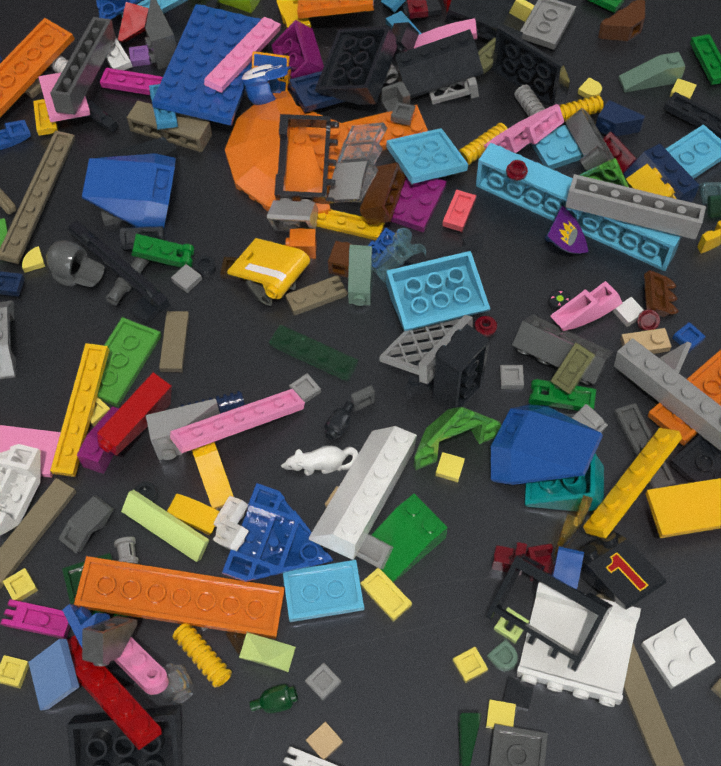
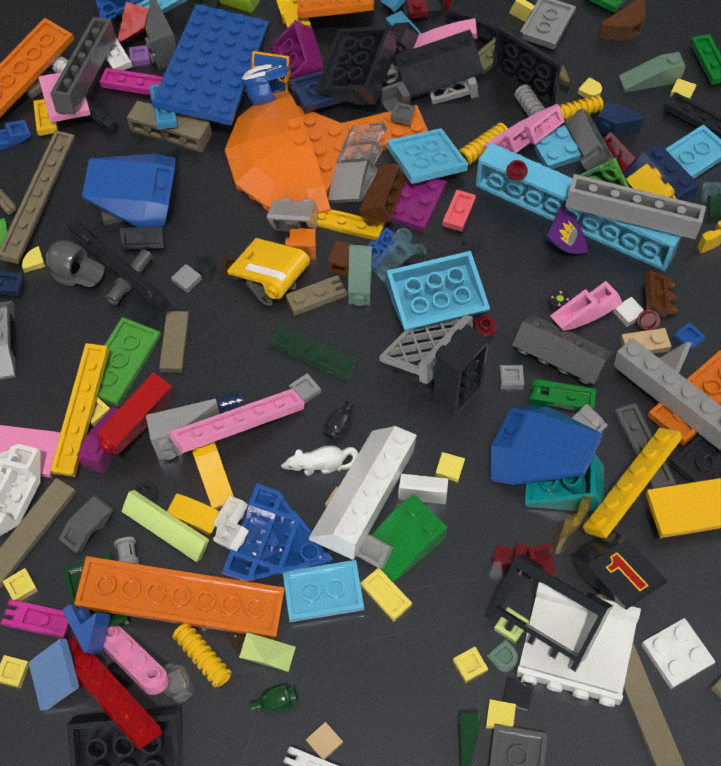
(106, 640): flat silver slope -> none
(162, 251): green plate -> none
(241, 55): bright pink plate -> none
(285, 123): black hinge -> none
(323, 681): light grey tile -> none
(363, 398): dark grey tile -> none
(424, 487): none -> white panel
(450, 424): bright green wedge -> none
(568, 566): blue slope -> none
(573, 368): olive plate -> none

